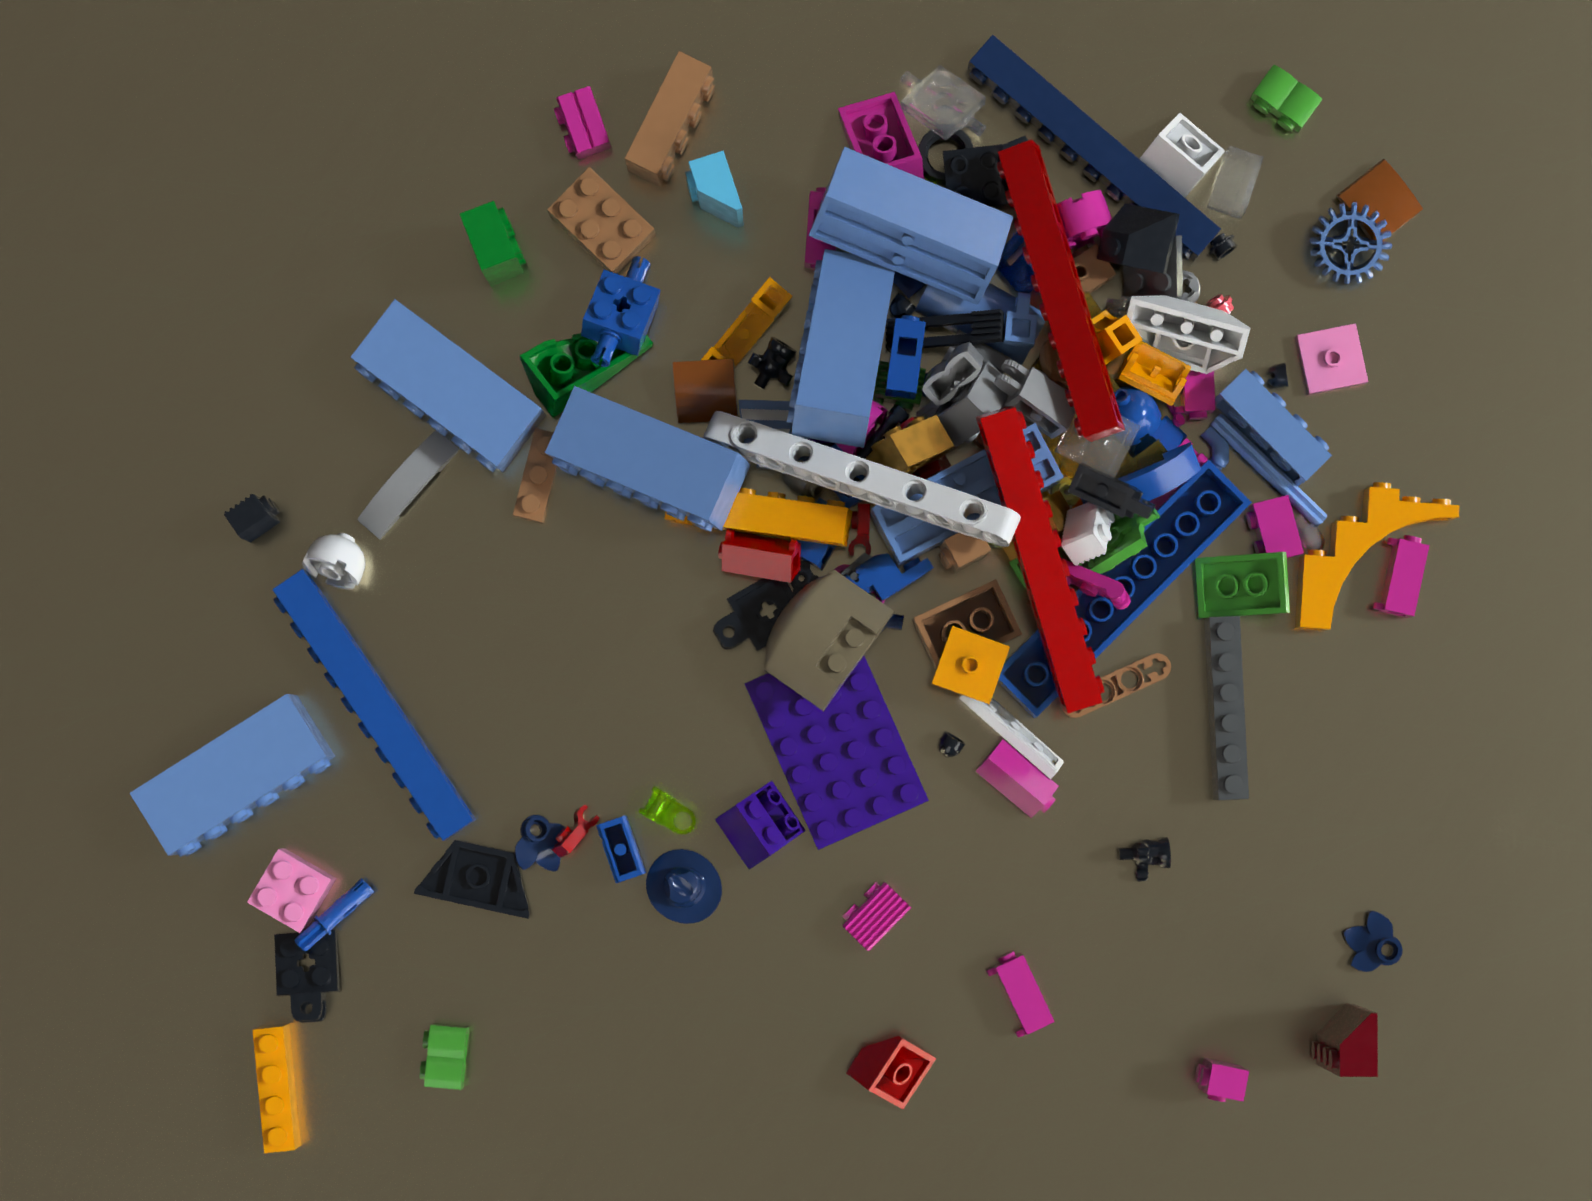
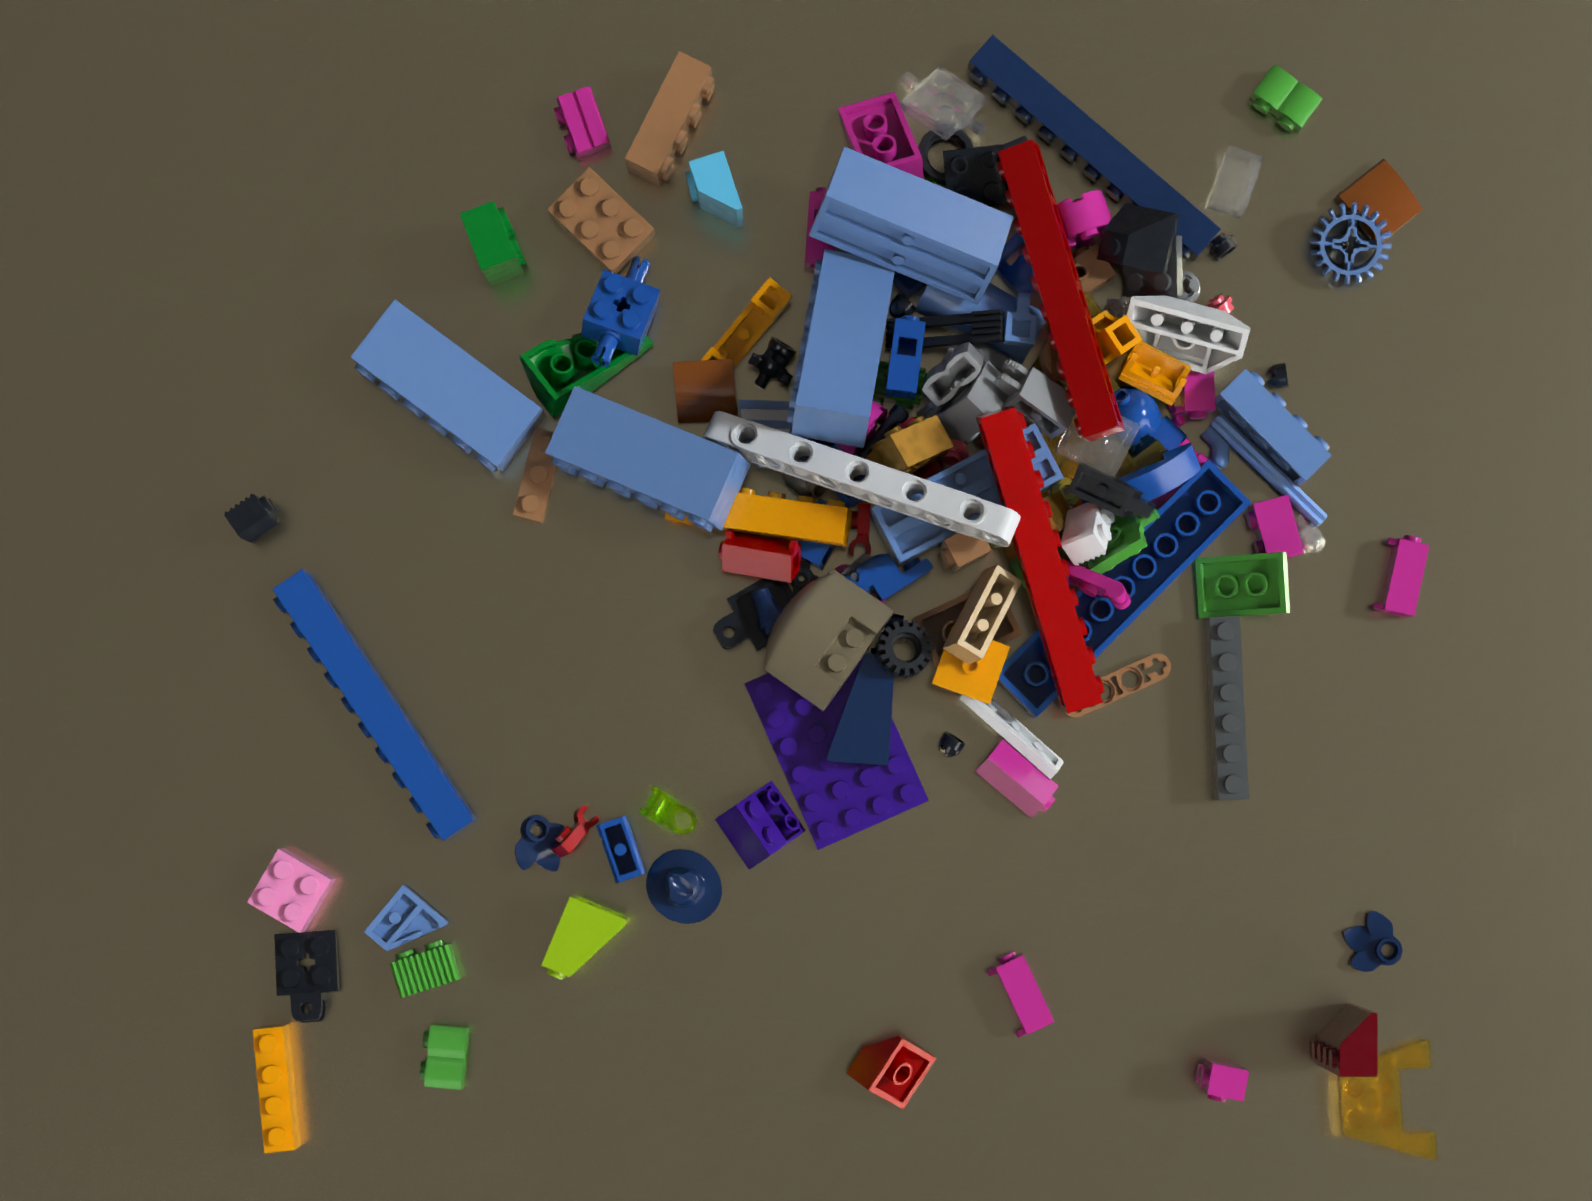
(233, 776): medium blue brick -> none
(333, 915): blue axle -> none
(337, 559): white cylinder -> none
(404, 920): none -> medium blue wing
(407, 483): light grey slope -> none
(425, 969): none -> bright green brick
(477, 878): black wing -> none
(580, 934): none -> lime slope
(767, 609): none -> dark blue cone
(866, 719): none -> dark blue slope
(875, 915): dark pink brick -> none
(919, 639): none -> black tyre
(956, 454): none -> coral plate
(982, 614): none -> tan brick
(1148, 853): black piece -> none
(1182, 154): white slope -> none
(1323, 575): light orange arch -> none
(1331, 359): bright pink plate -> none
(1374, 1104): none -> clear yellow wing

